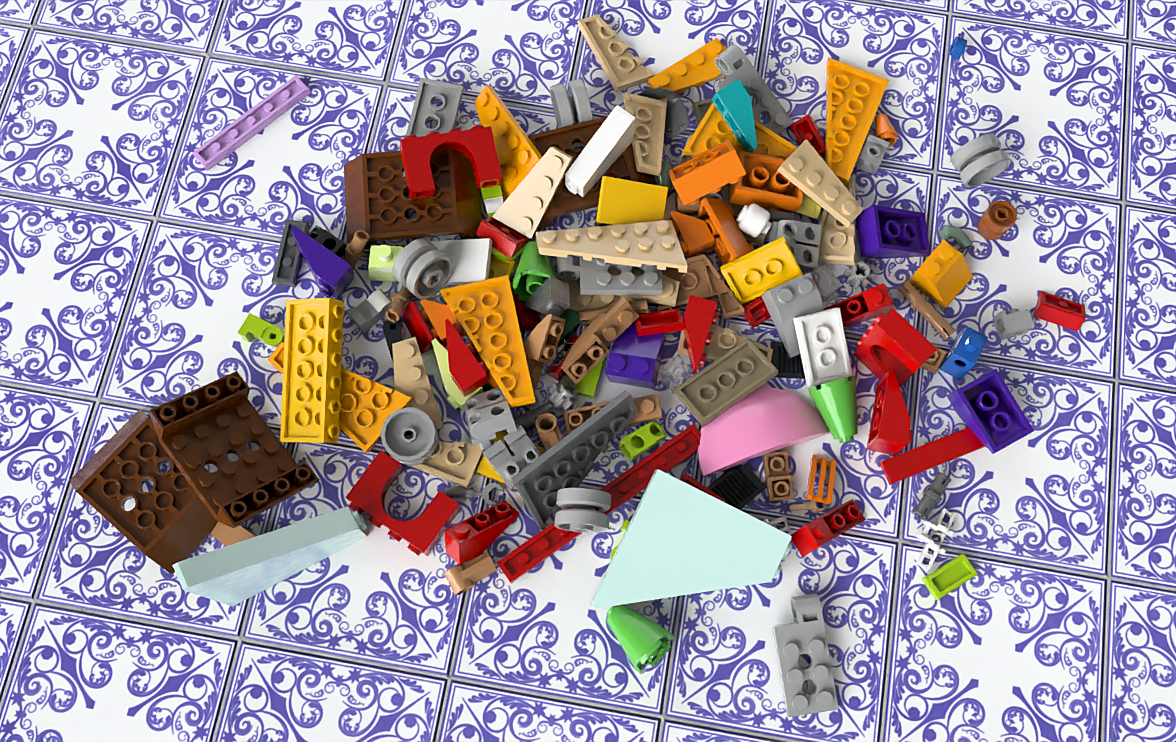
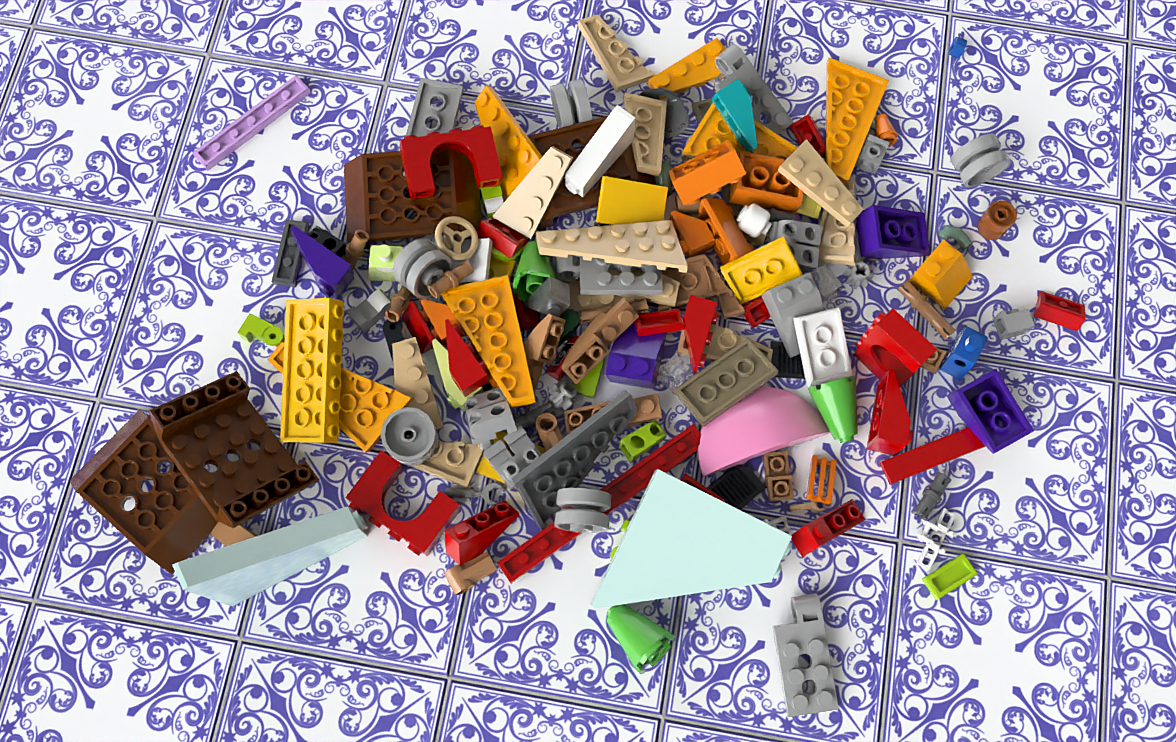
(449, 245): none -> tan piece
(450, 279): none -> medium nougat pin
(865, 305): red slope -> none

